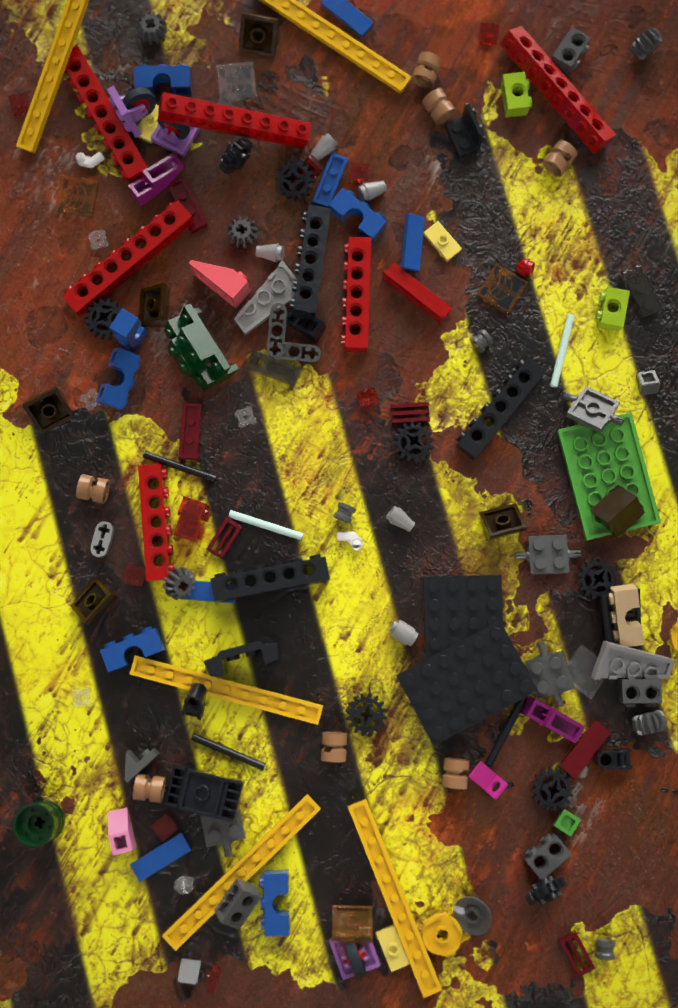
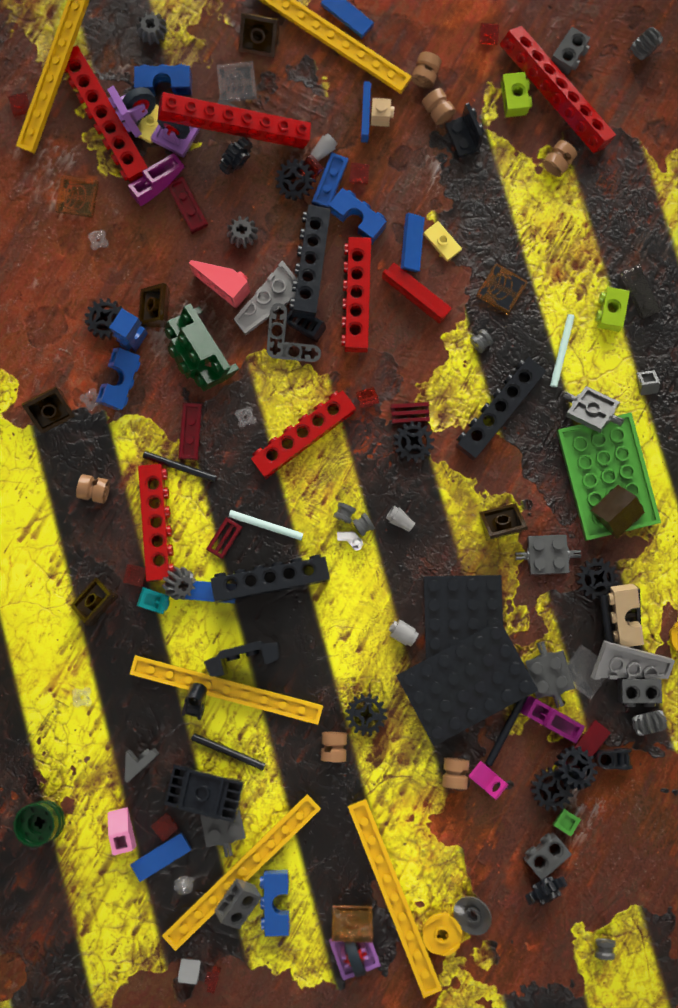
(87, 161): white arm -> none
(96, 541): light grey beam -> none
(116, 654): blue arch -> none
(125, 269): red brick -> none
(149, 788): medium nougat wheel -> none
(153, 600): none -> teal bracket
(192, 519): clear red brick -> none
(271, 252): light grey cone -> none
(274, 368): clear smoke plate -> none
(338, 400): none -> red brick
(363, 524): none -> dark grey wheel
(366, 112): none -> blue tile
(370, 190): light grey cone -> none
(381, 112): none -> tan brick
(392, 948): light yellow plate -> none
(525, 267): red plate -> none
(567, 938): dark red tile -> none
(575, 776): none -> black gear

